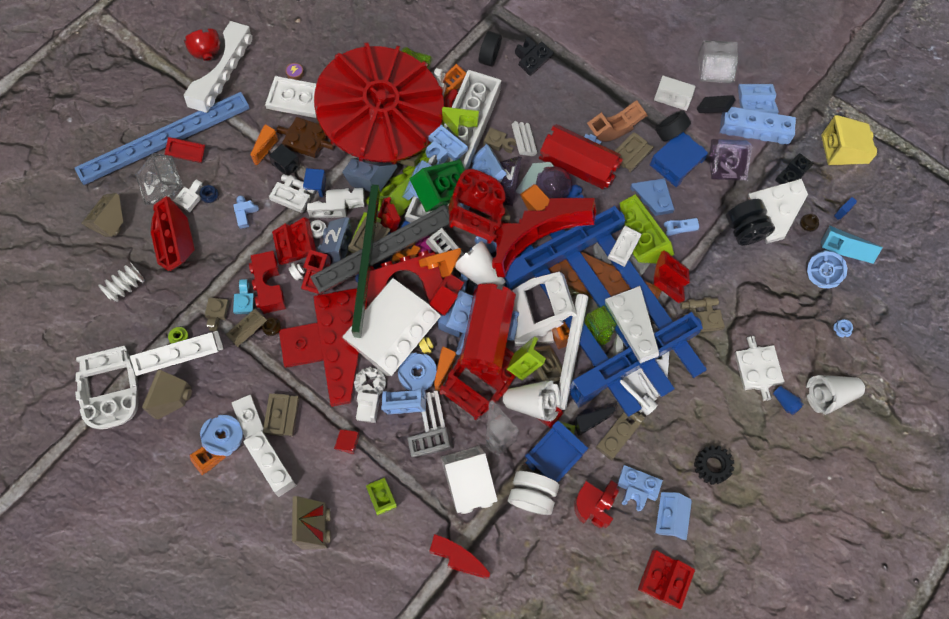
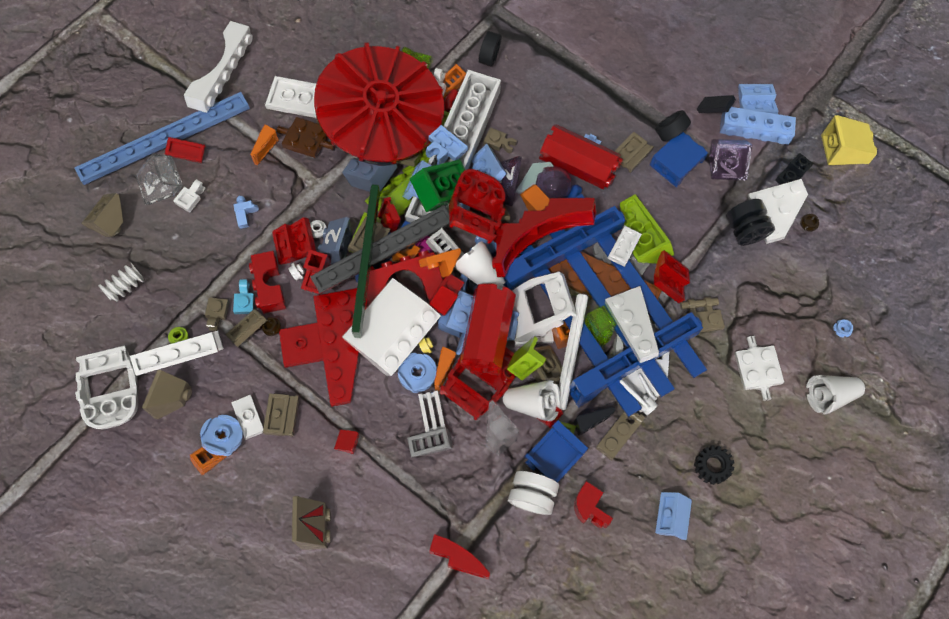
(170, 234): red wedge -> none
(202, 44): red cylinder -> none
(208, 189): dark blue plate -> none
(269, 463): white arch -> none
(284, 160): black brick -> none
(290, 197): white plate -> none
(294, 71): tile -> none
(315, 180): blue panel -> none
(336, 203): white plate -> none
(367, 407): white panel -> none
(372, 373): white gear -> none
(381, 496): lime slope -> none
(404, 401): light blue hinge -> none
(455, 117): lime slope -> none
(469, 479): white slope -> none
(526, 139): white tile -> none
(532, 56): black plate -> none
(608, 496): red plate -> none
(618, 125): nougat arch -> none
(638, 486): light blue plate -> none
(654, 195): medium blue wing -> none
(666, 579): red slope -> none
(674, 93): white hinge -> none
(685, 225): light blue bar -> none
(718, 61): clear slope -> none
(788, 400): blue cone -> none
(827, 269): light blue cylinder -> none
(845, 208): blue tile -> none
(850, 245): medium azure slope -> none

